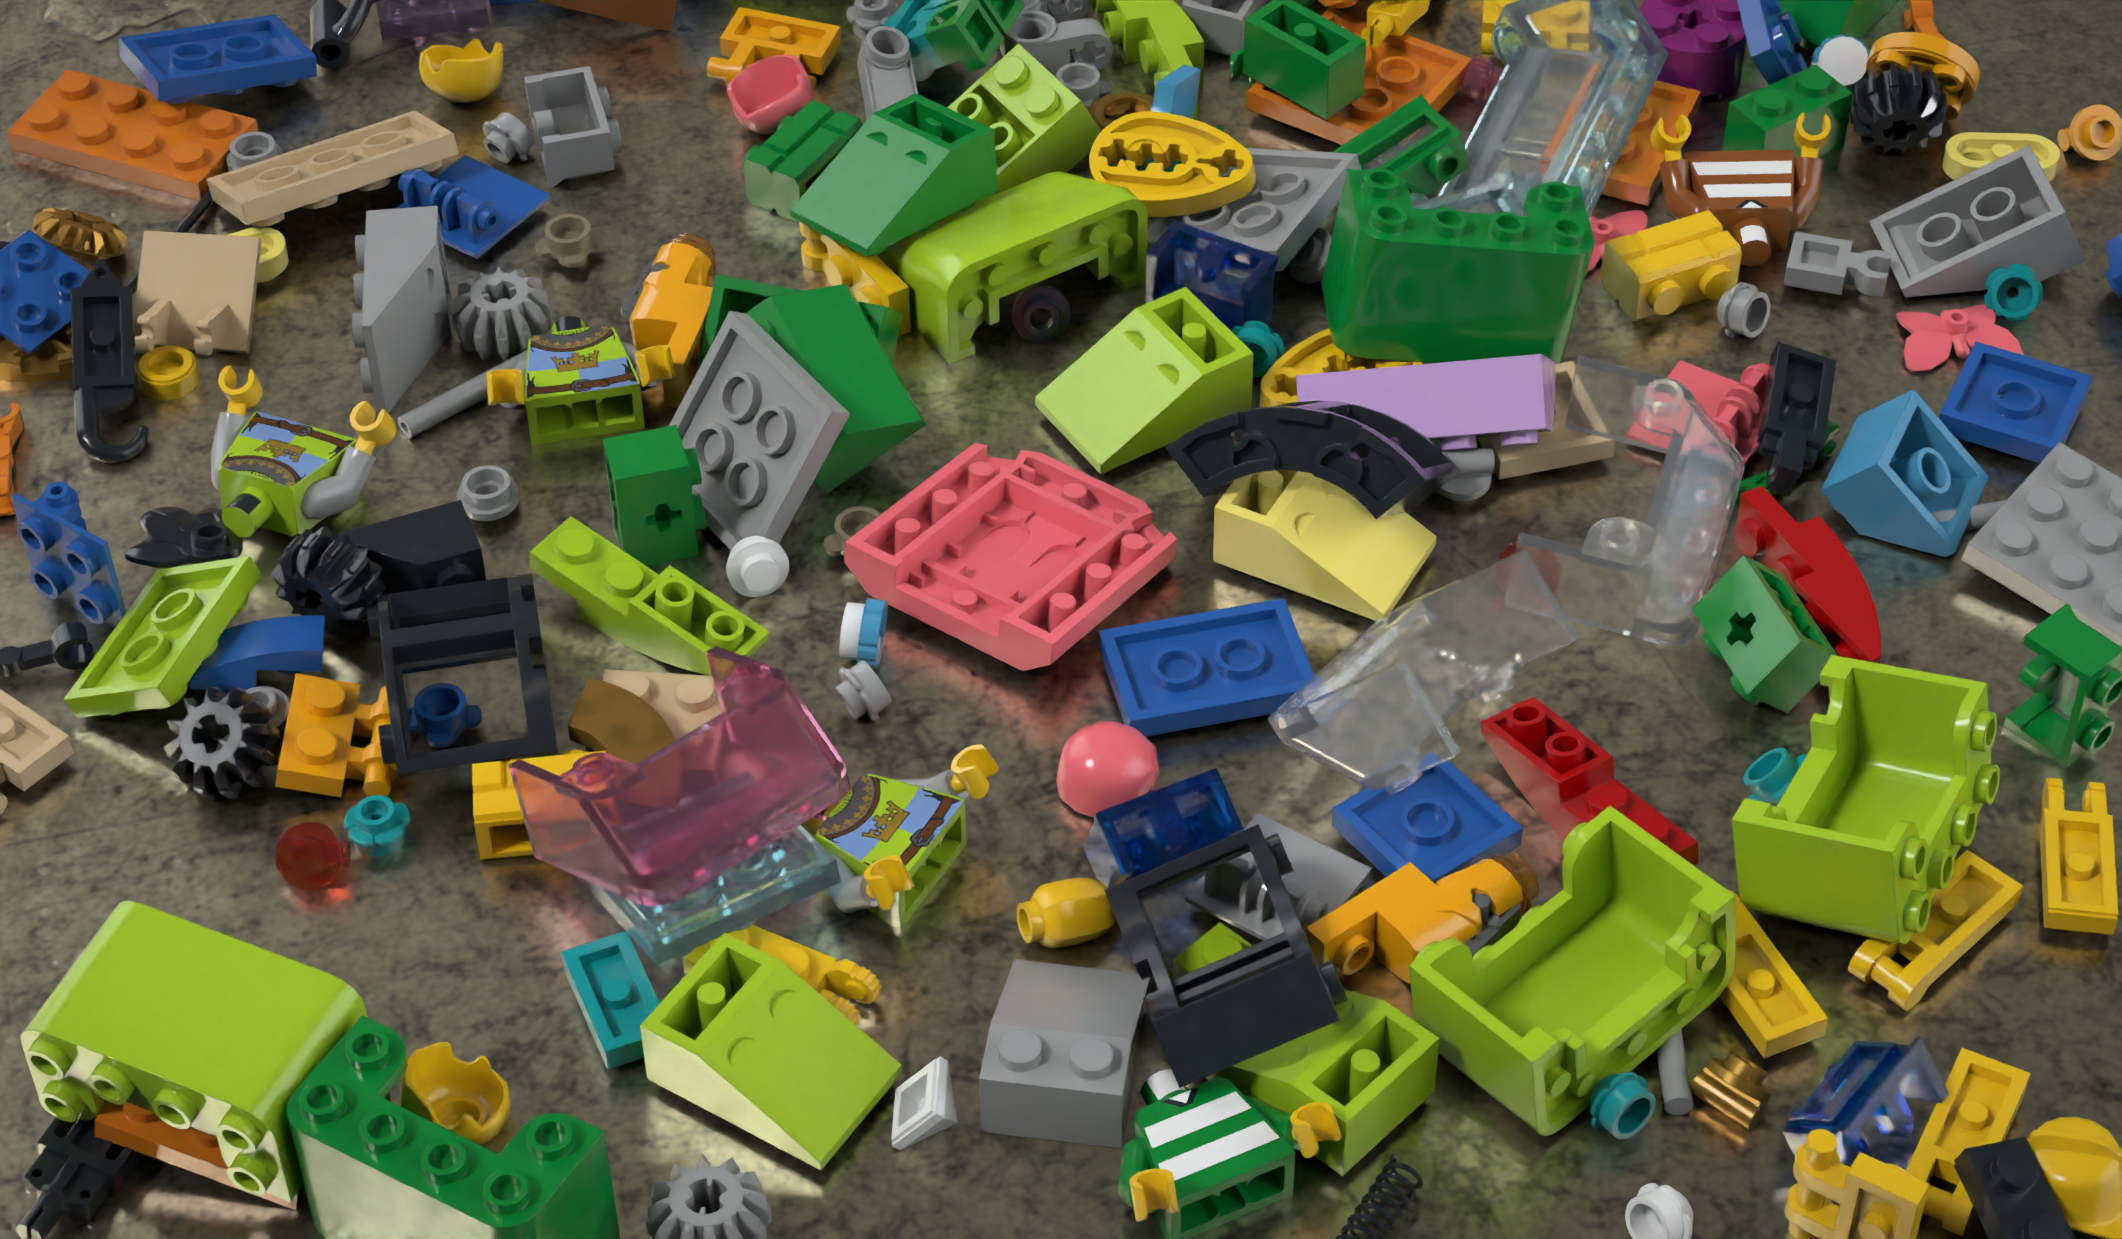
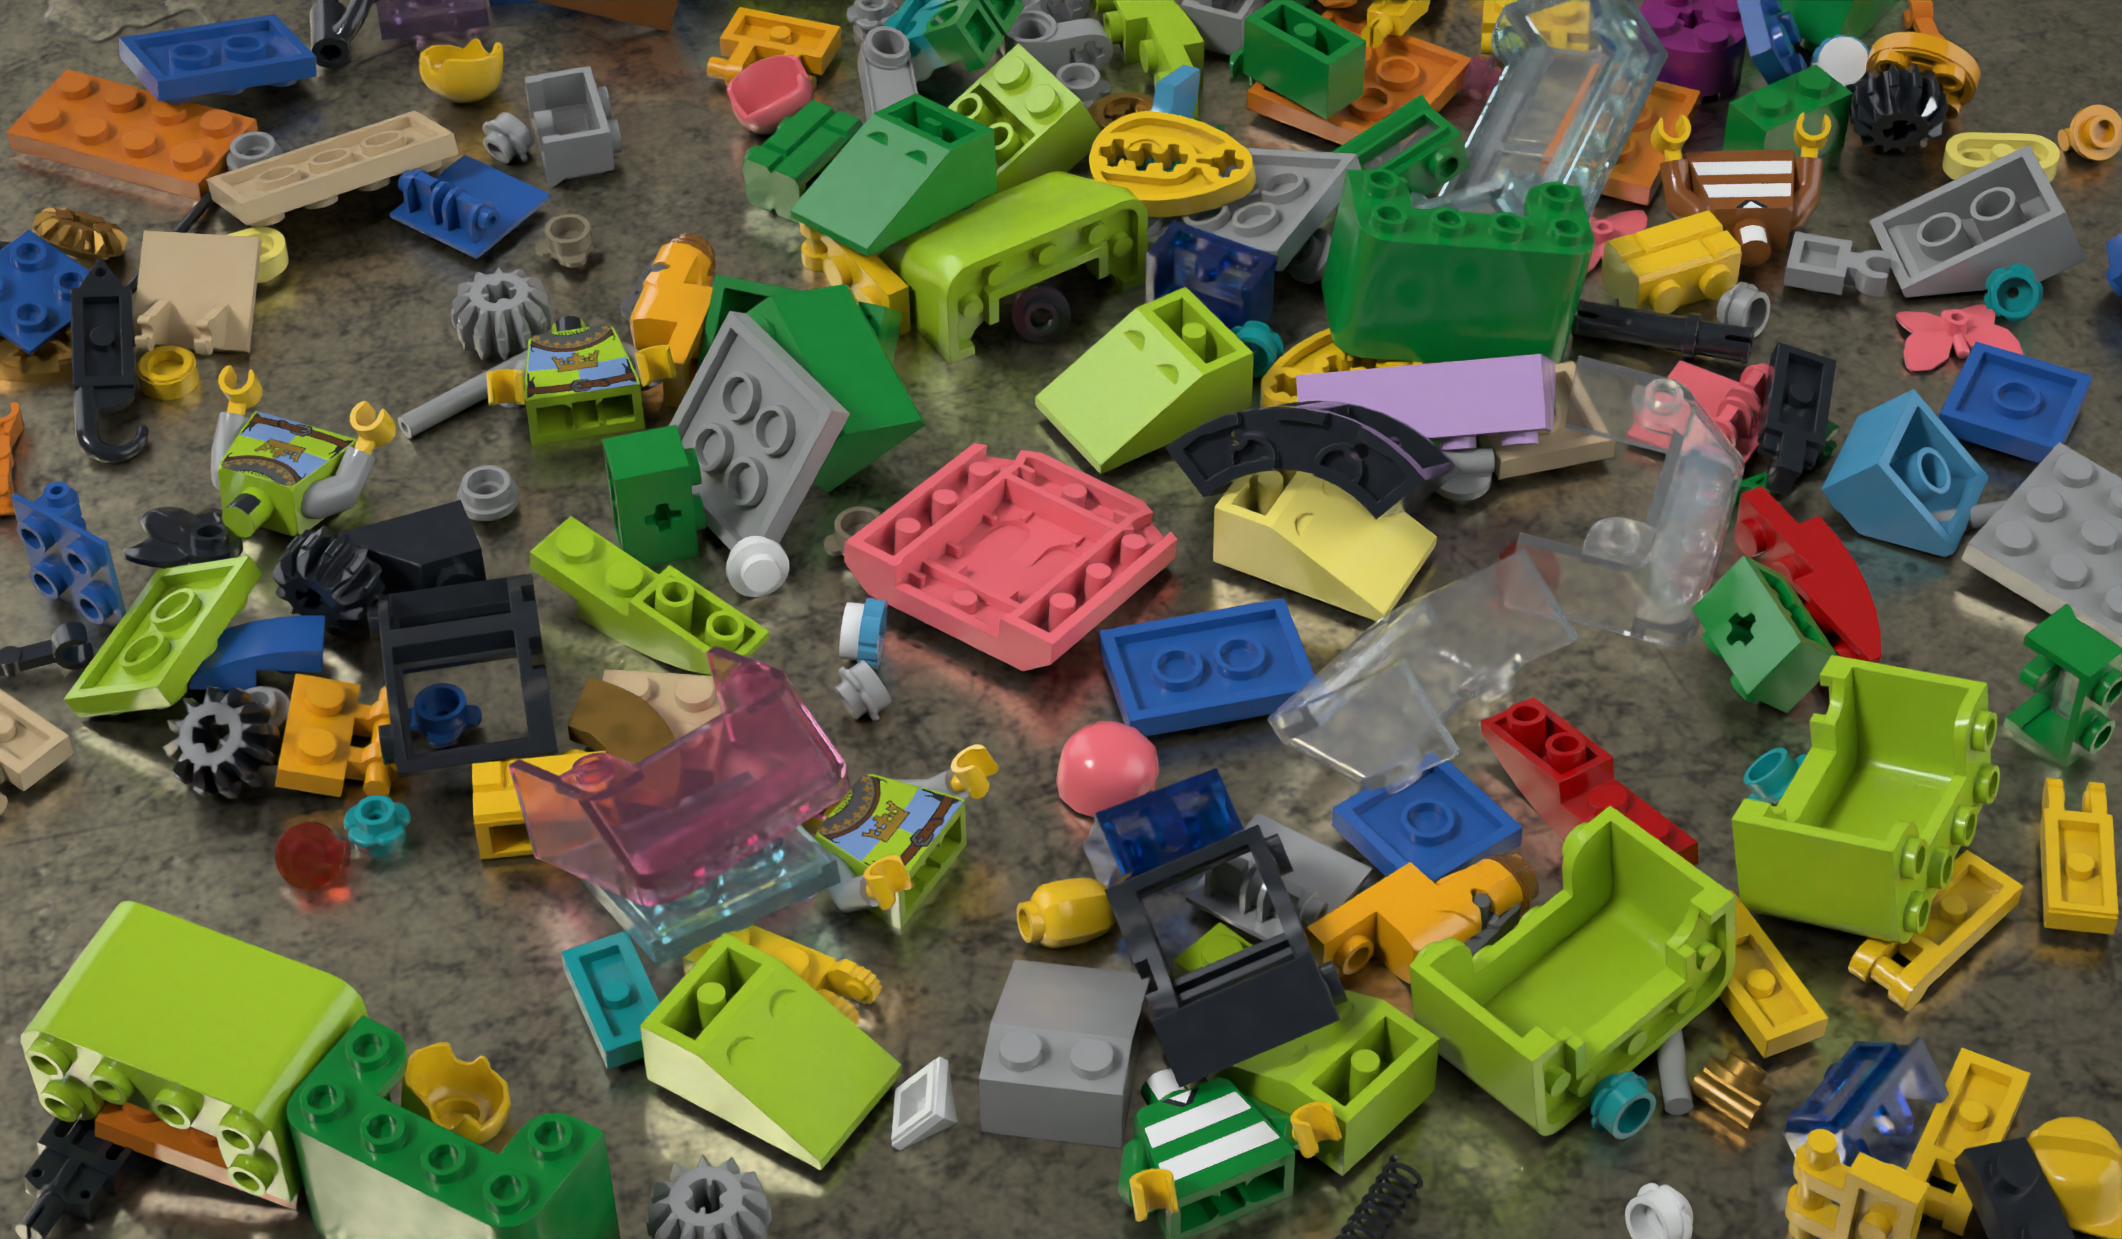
(401, 299): light grey slope -> none
(1664, 331): none -> black pin

